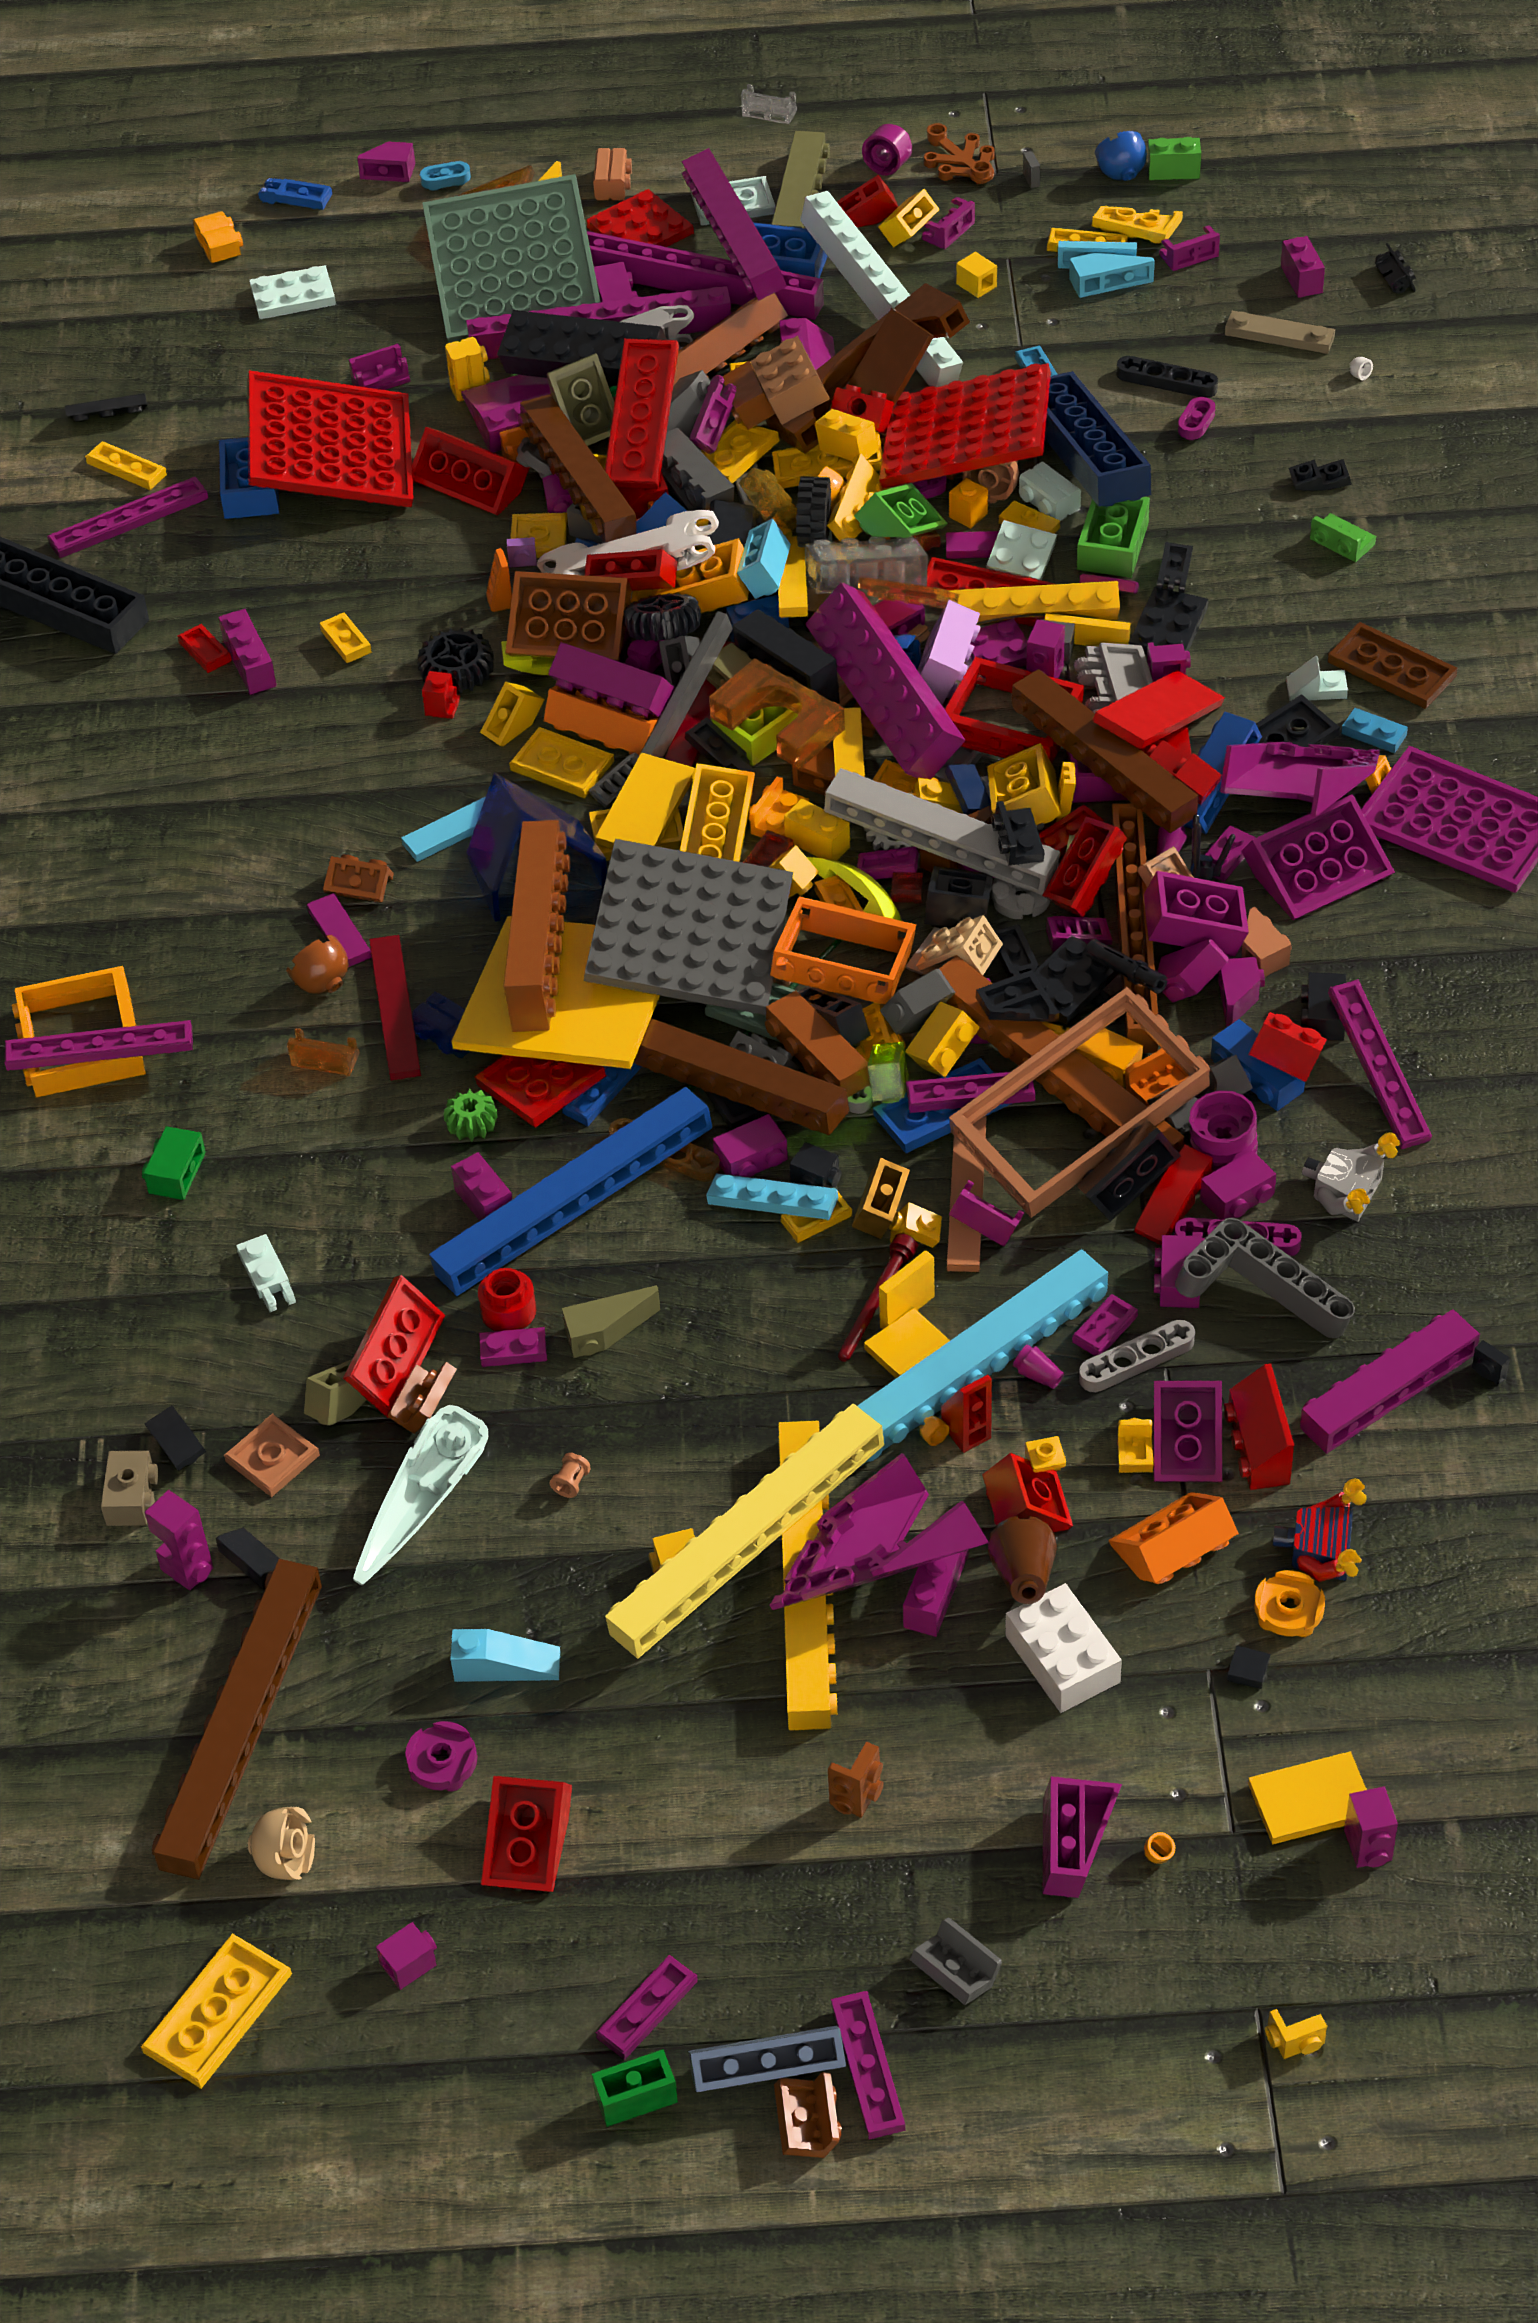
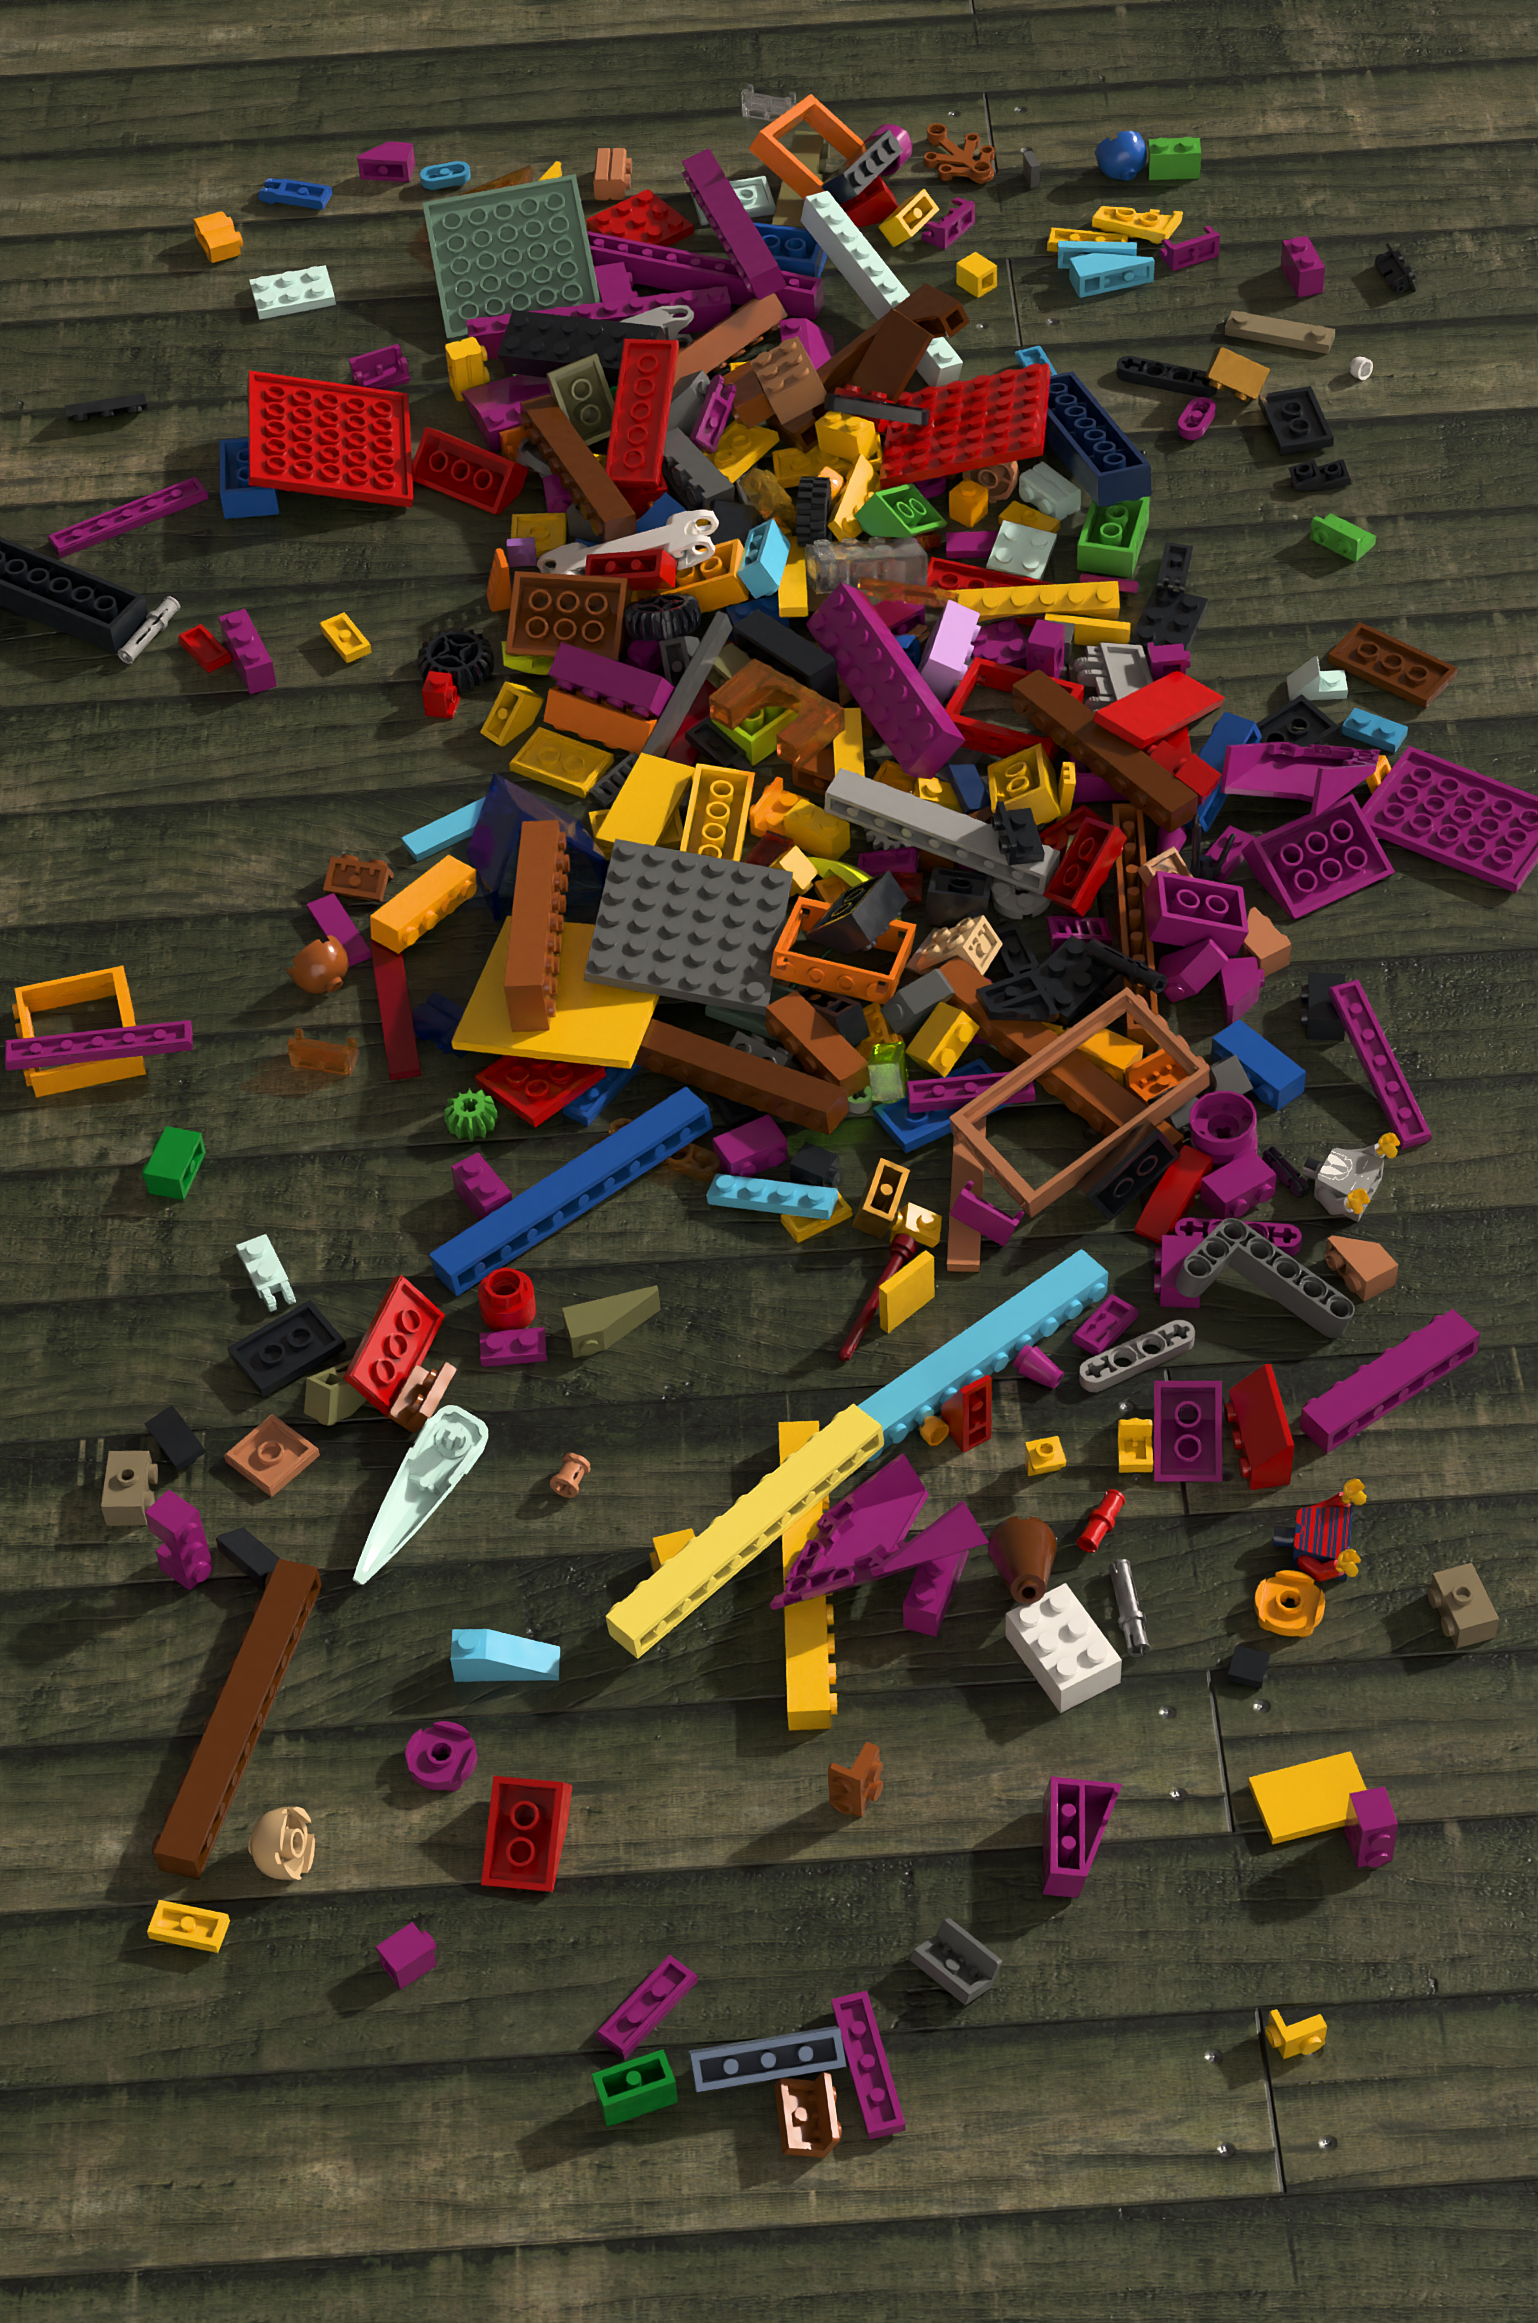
(126, 465): yellow tile -> none
(166, 610): none -> light grey pin
(188, 1926): none -> yellow plate
(216, 2010): yellow tile -> none
(286, 1348): none -> black plate
(423, 904): none -> light orange brick
(786, 164): none -> orange window
(860, 915): none -> black slope
(863, 167): none -> black brick
(876, 409): none -> black beam
(905, 1343): yellow tile -> none
(1023, 1493): red slope -> none
(1101, 1521): none -> red pin
(1131, 1618): none -> flat silver pin
(1161, 1843): light orange hinge -> none
(1175, 1537): orange slope -> none
(1236, 374): none -> pearl gold slope
(1286, 1172): none -> black axle
(1288, 1046): red slope -> none
(1295, 420): none -> black plate
(1362, 1265): none -> nougat slope
(1463, 1605): none -> dark tan brick
(1490, 1362): black plate -> none

